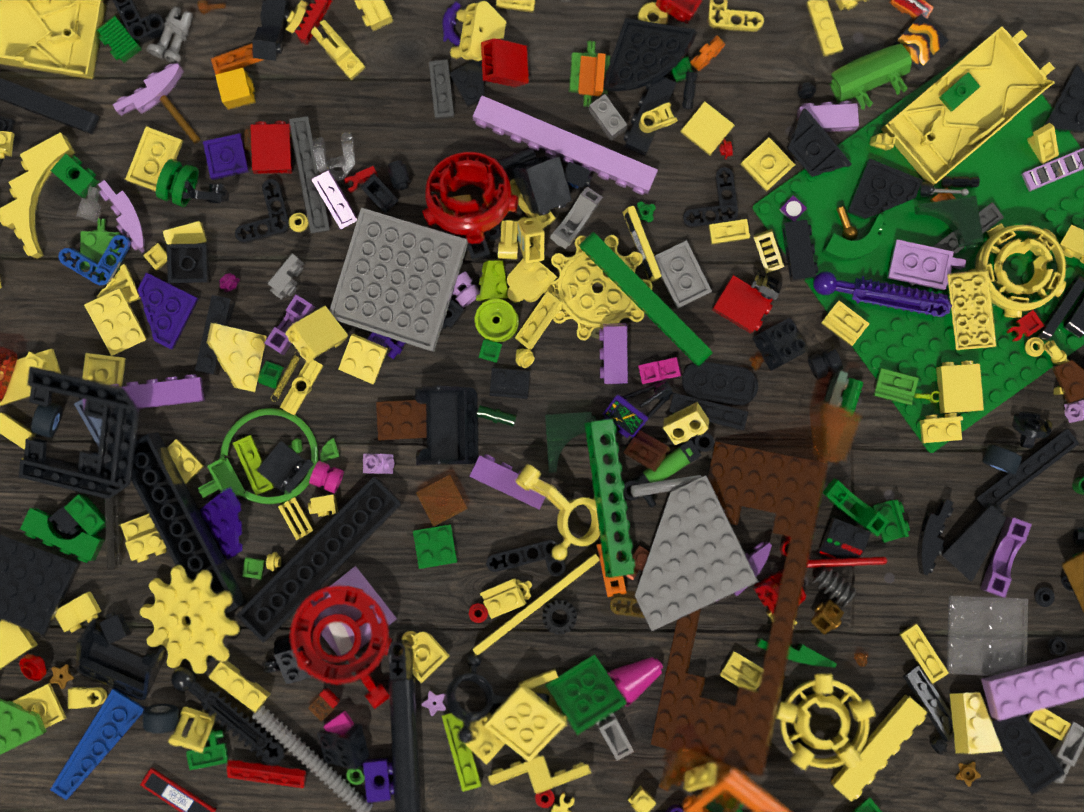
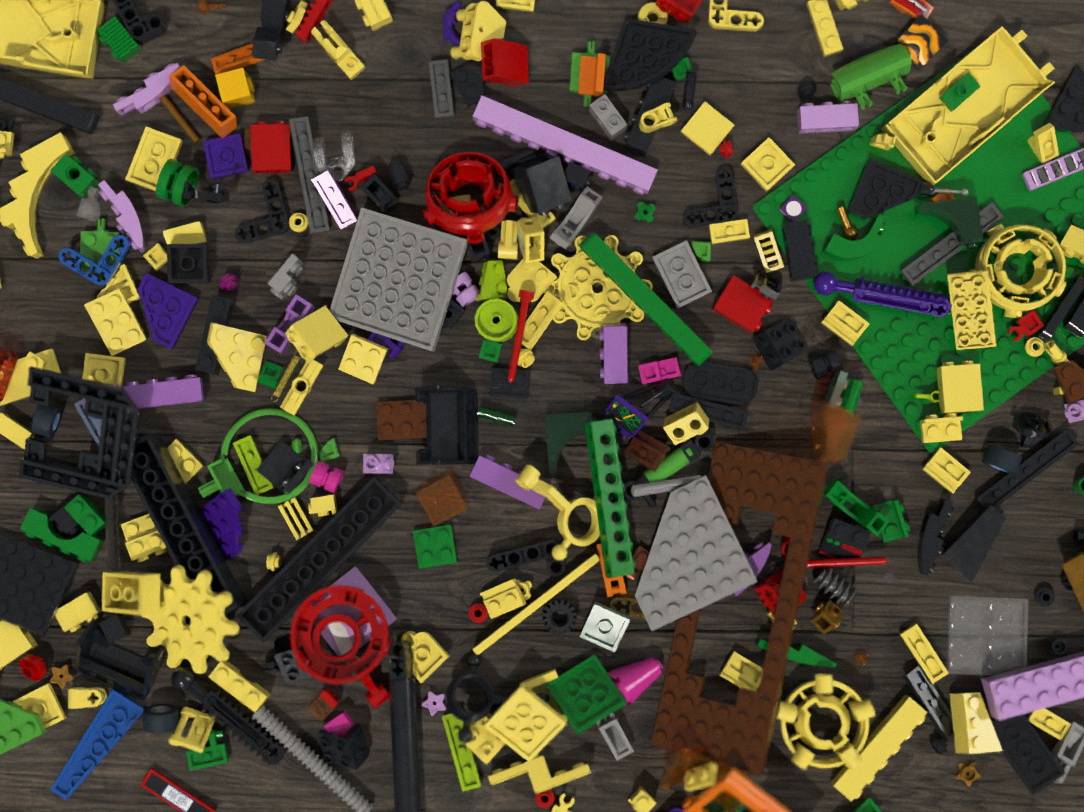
(131, 592): none -> light yellow brick
(172, 25): light grey piece -> none
(203, 101): none -> orange brick
(253, 568): bright green tile -> none
(266, 774): red plate -> none
(355, 781): bright green plate -> none
(375, 791): dark purple brick -> none
(525, 299): none -> red piece
(605, 626): none -> plate
(642, 243): light yellow tile -> none
(702, 250): none -> bright green tile
(707, 53): orange plate -> none
(814, 147): black wing -> none
(895, 386): bright green plate -> none
(922, 264): lavender tile -> none
(946, 470): none -> light yellow plate
(960, 181): black axle -> none
(999, 570): medium lavender arch -> none

